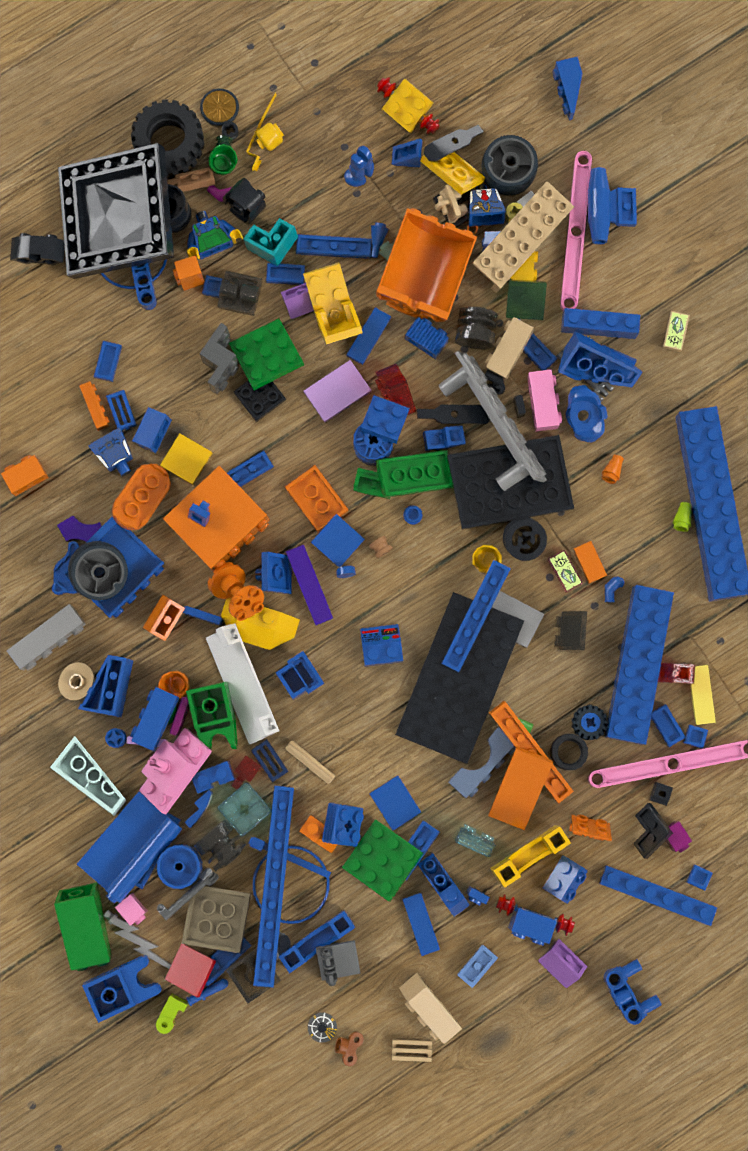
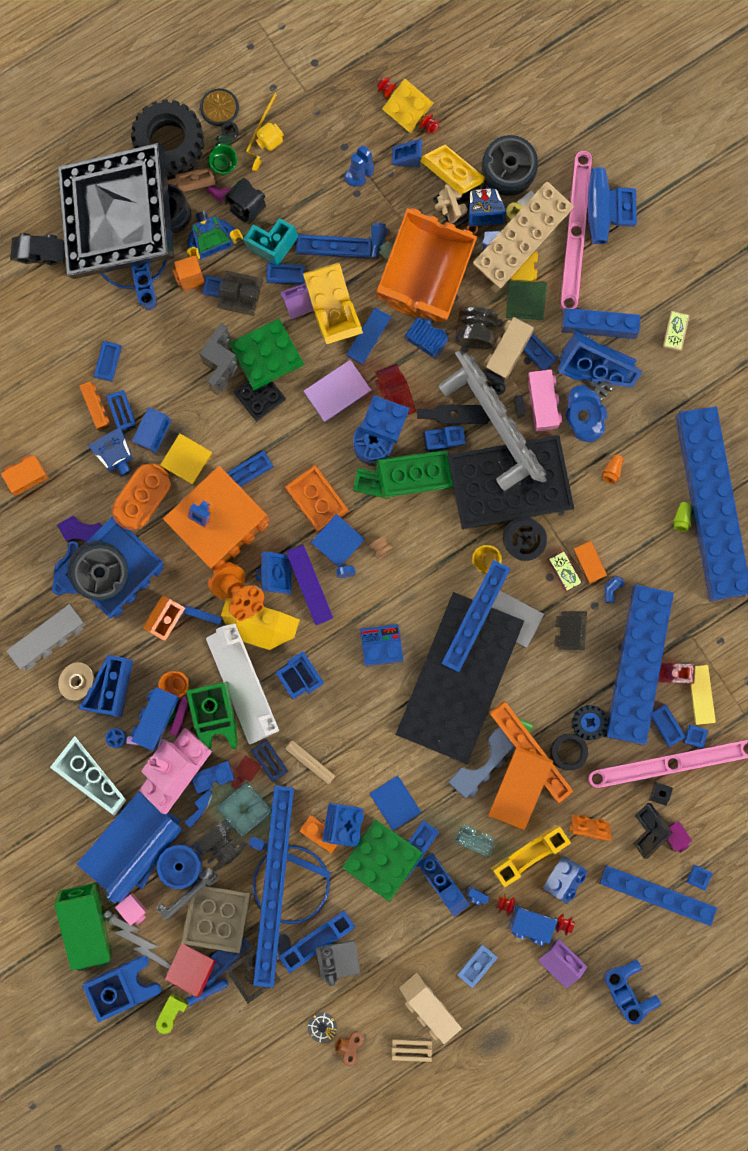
(412, 515): blue plate -> none
(421, 924): blue tile -> none
(444, 146): piece -> none
(569, 77): blue slope -> none

